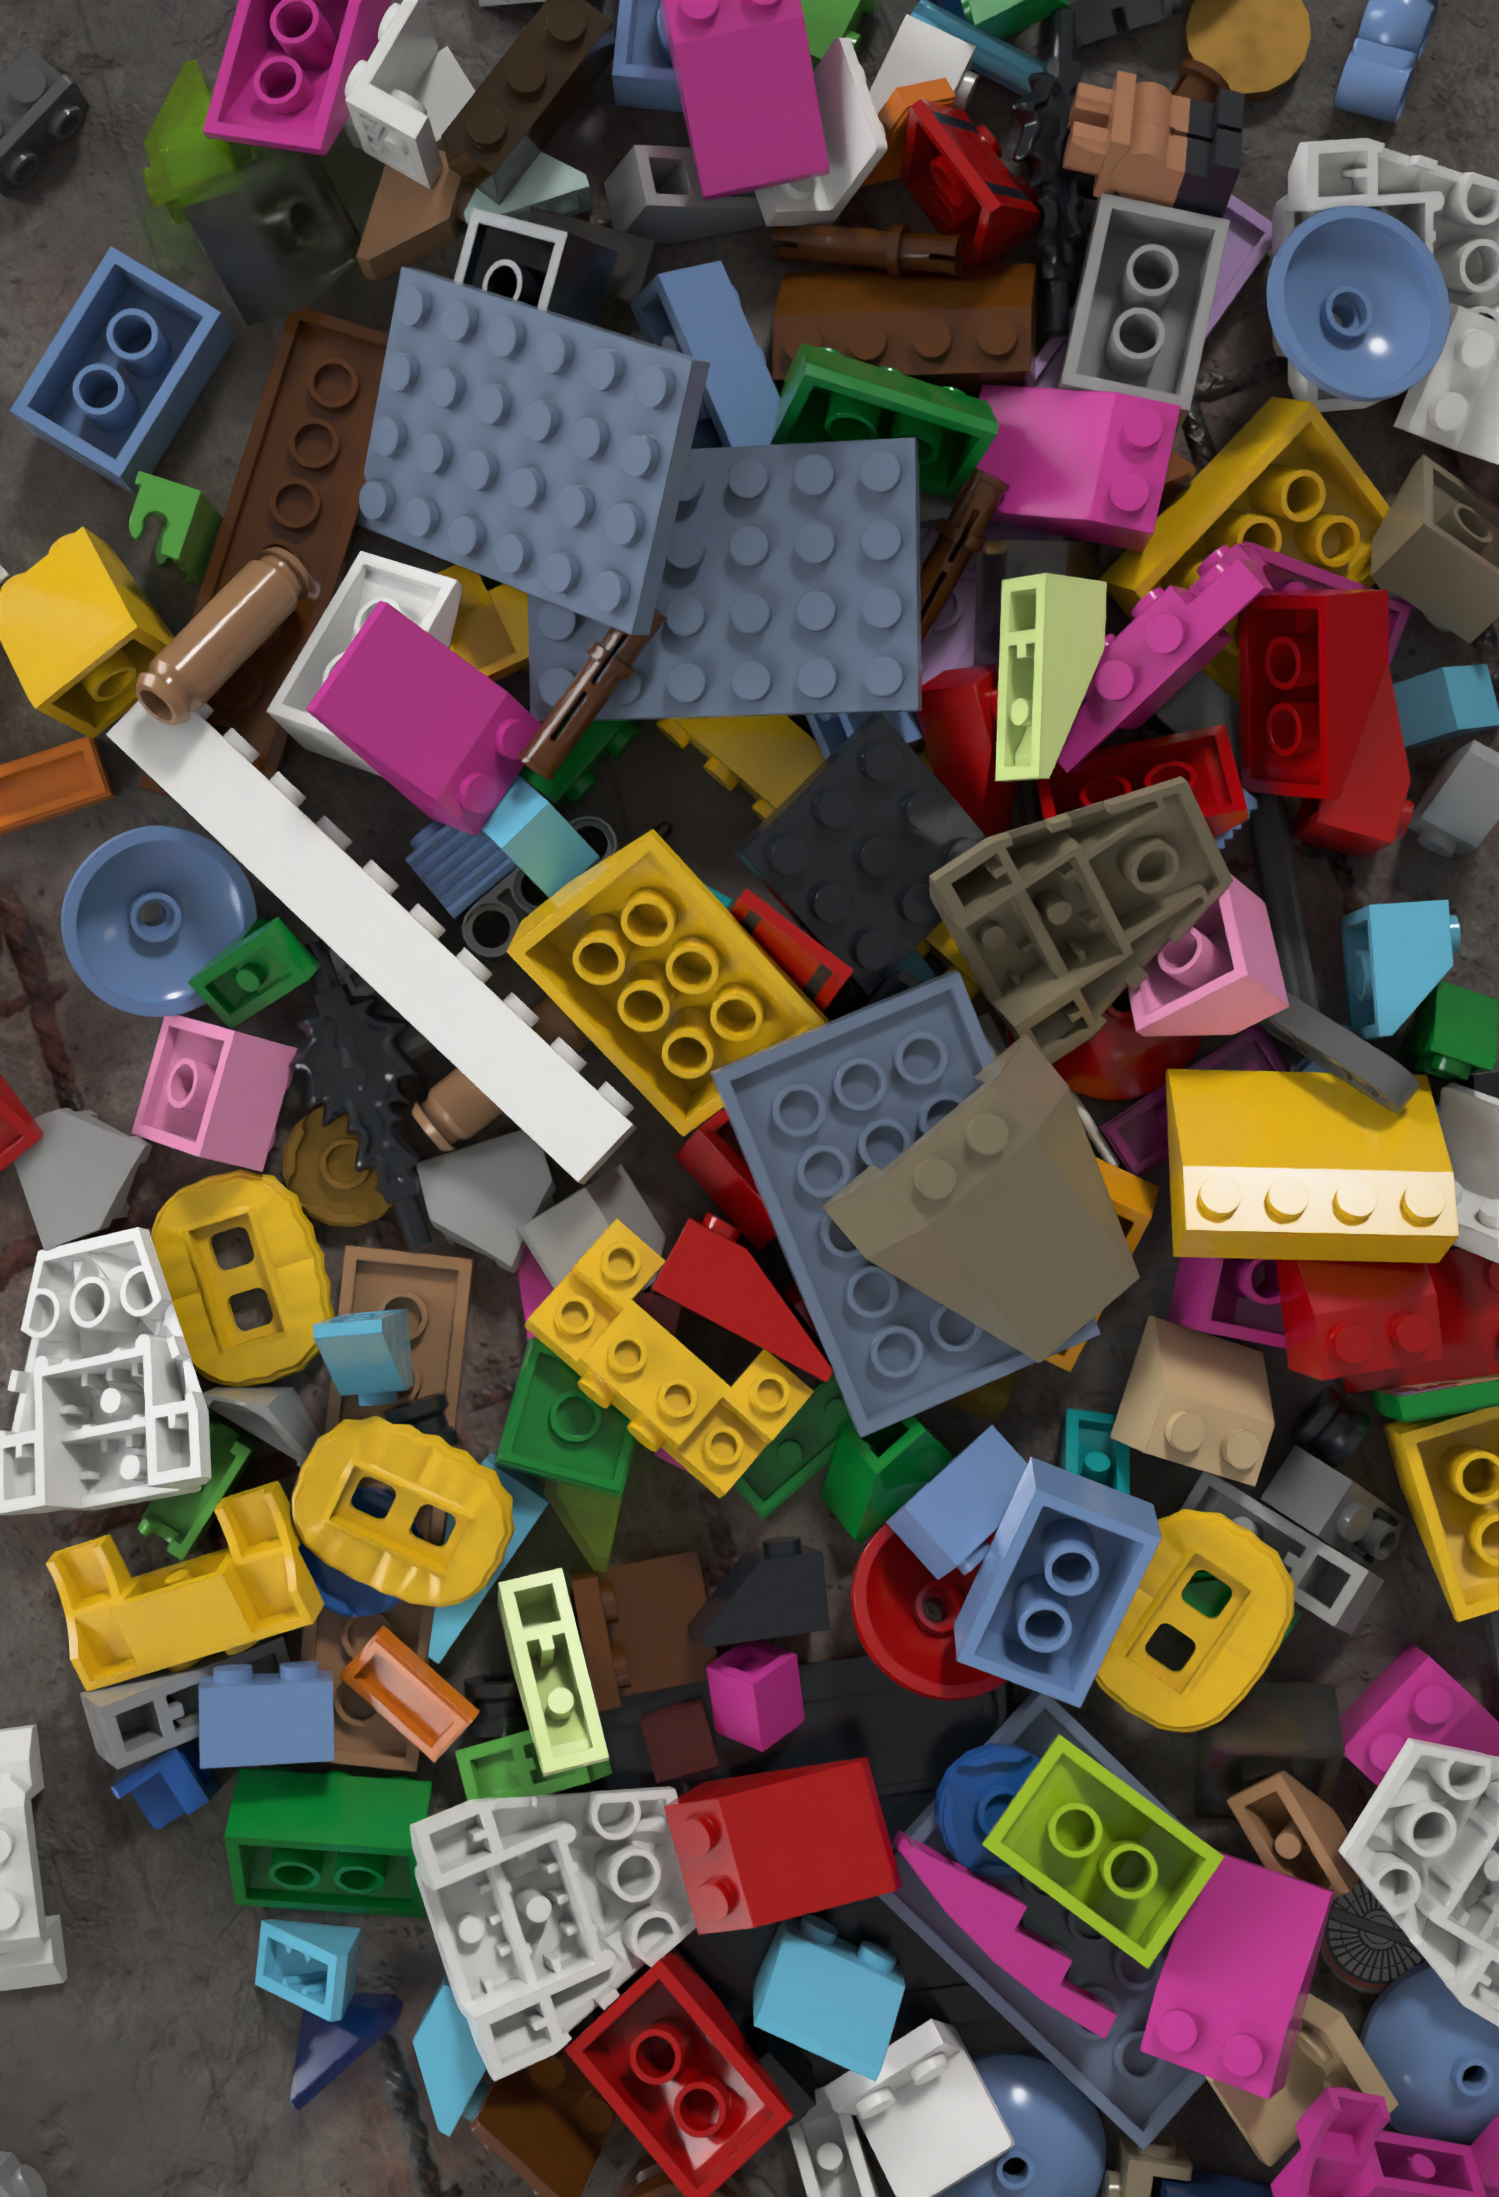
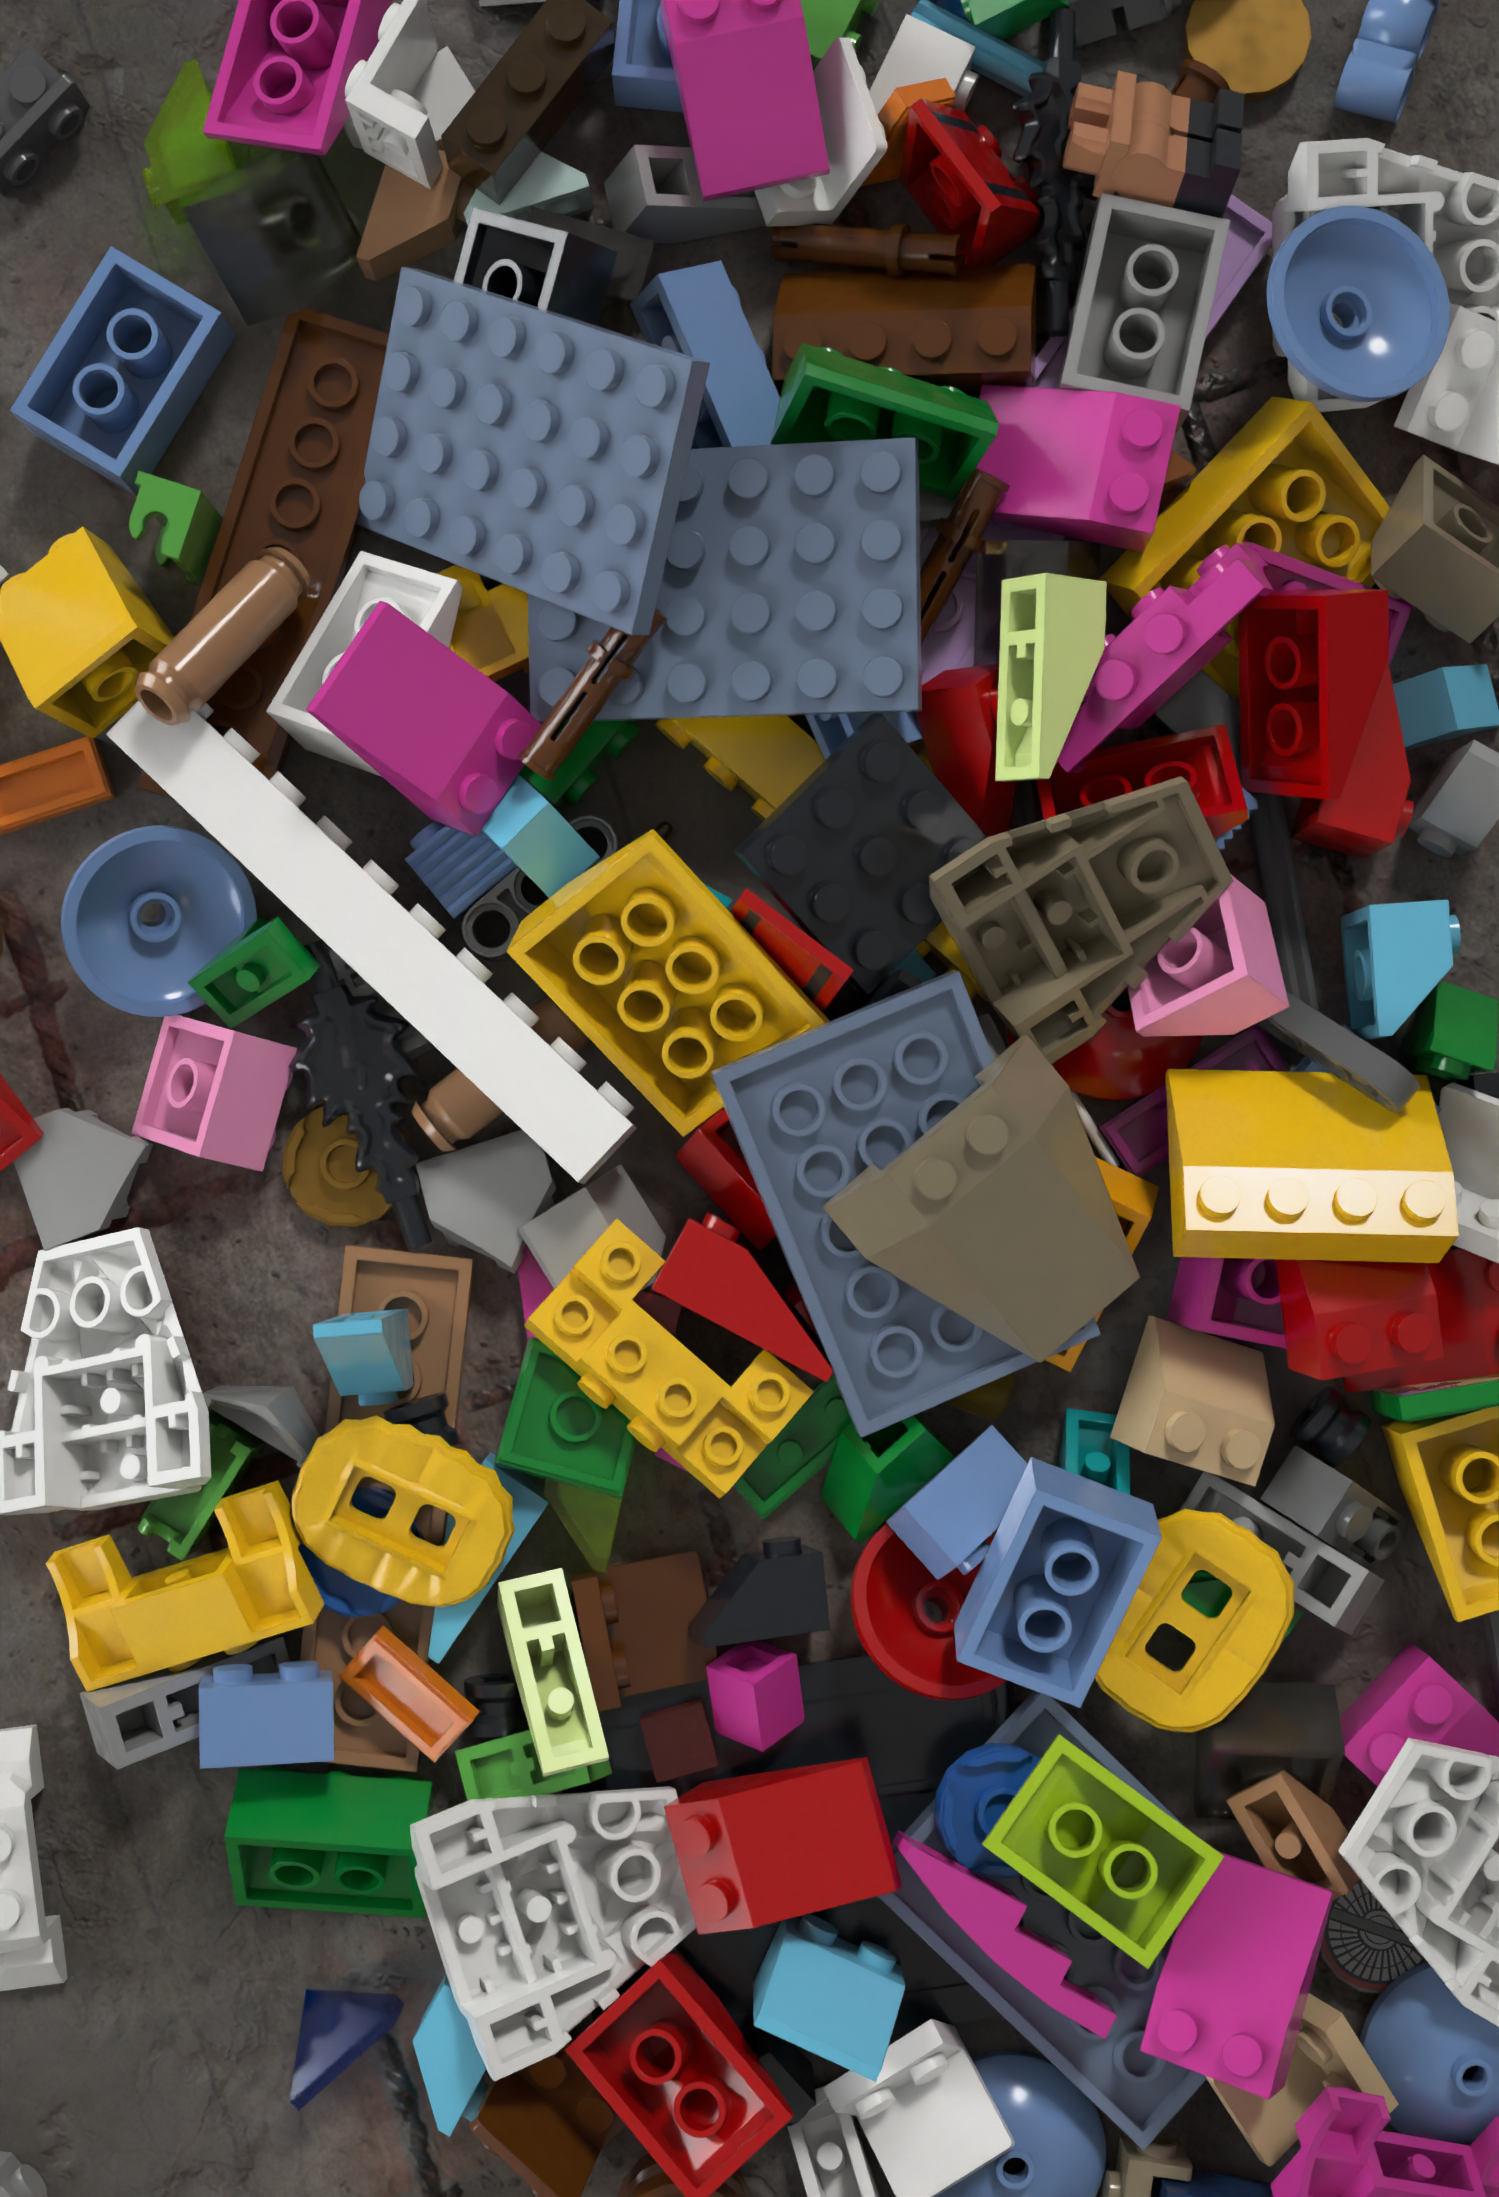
(169, 1784): blue panel -> none
(284, 1265): yellow piece -> none
(309, 1964): medium azure slope -> none

